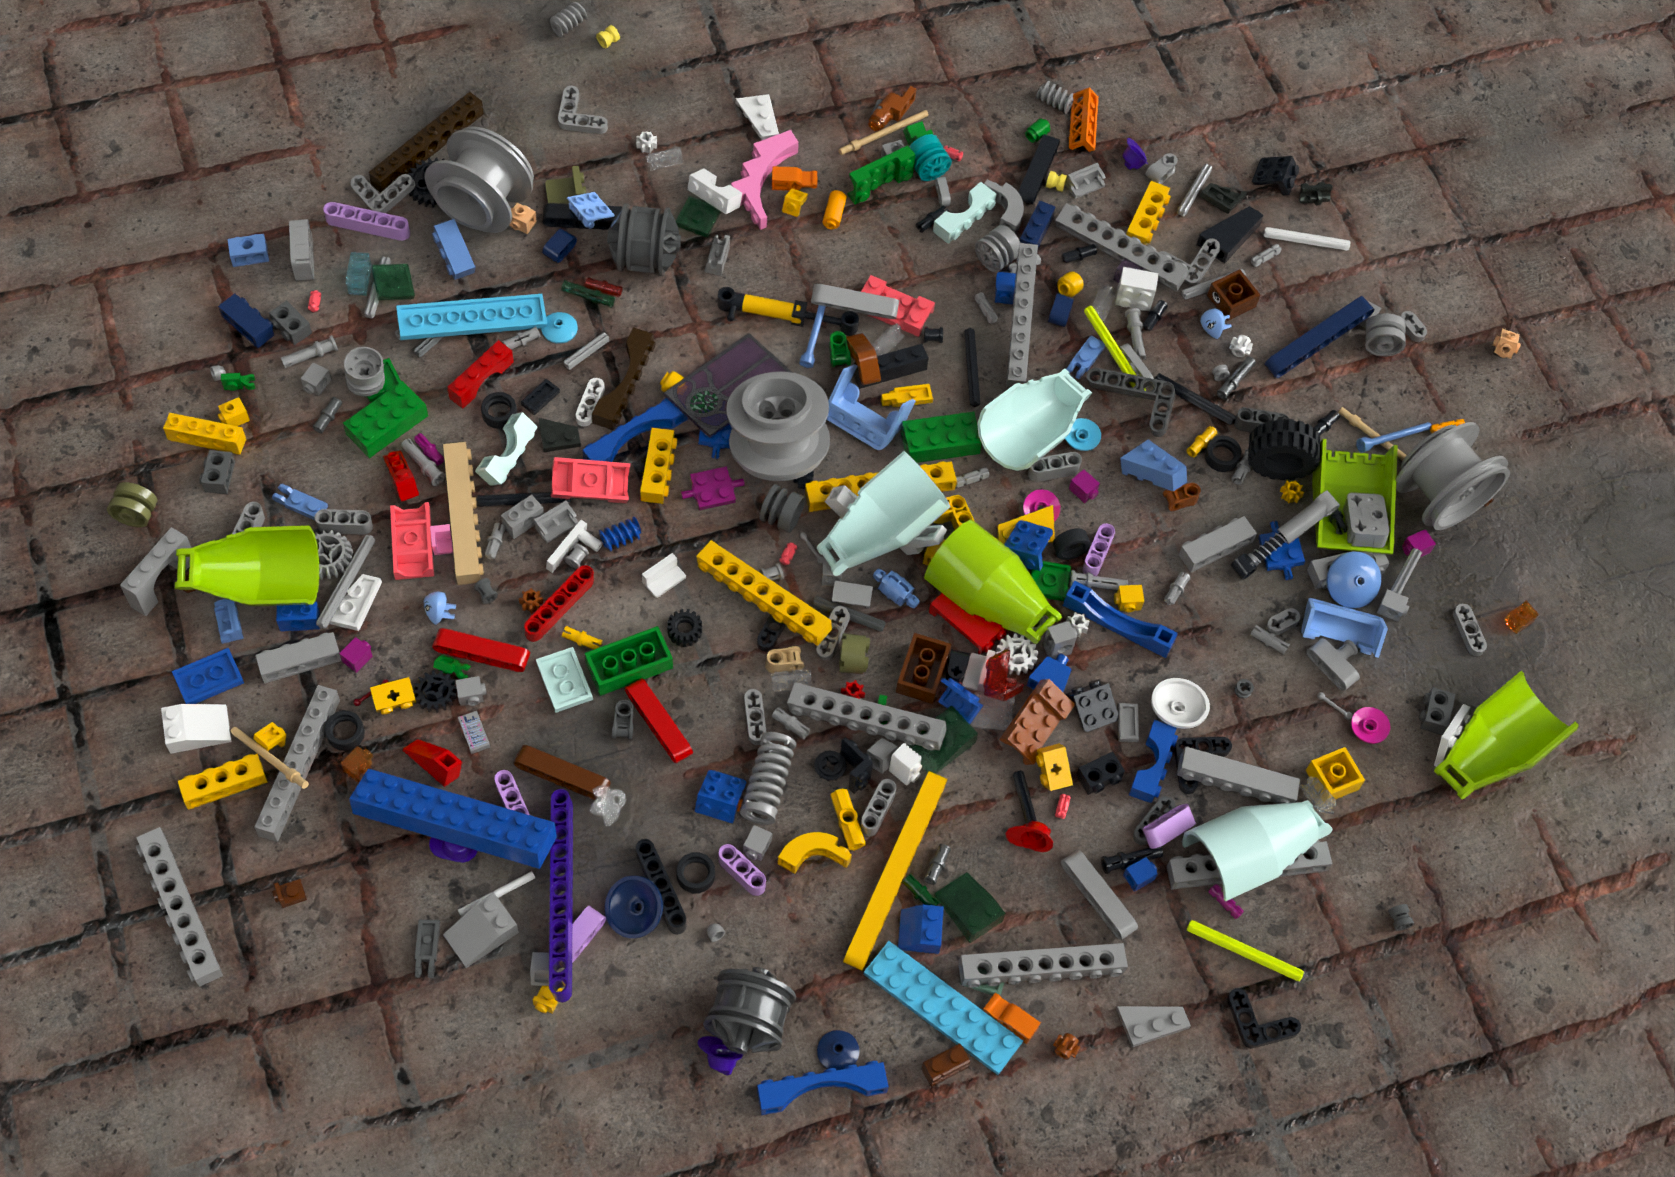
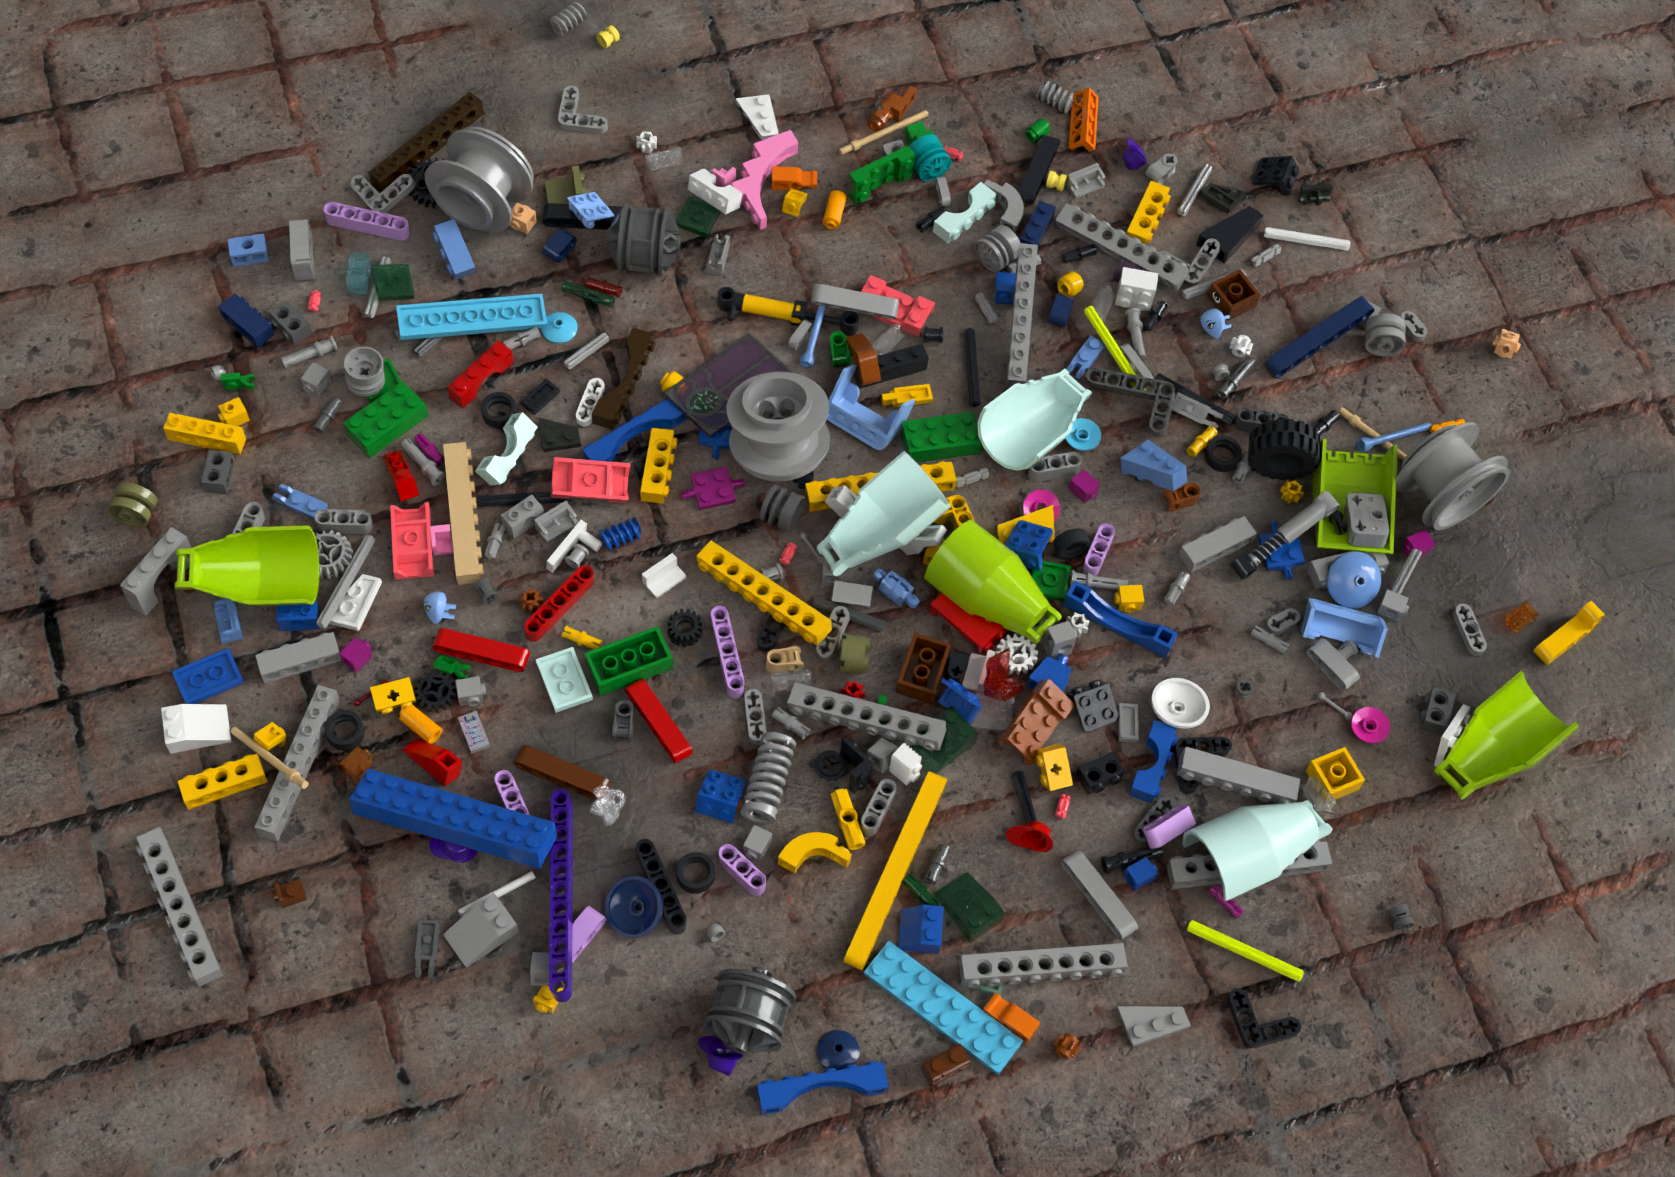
(420, 723): none -> light orange brick
(724, 177): none -> bright pink panel
(727, 660): none -> lavender beam
(800, 335): none -> light grey beam
(1194, 410): none -> light grey hinge
(1569, 633): none -> yellow beam

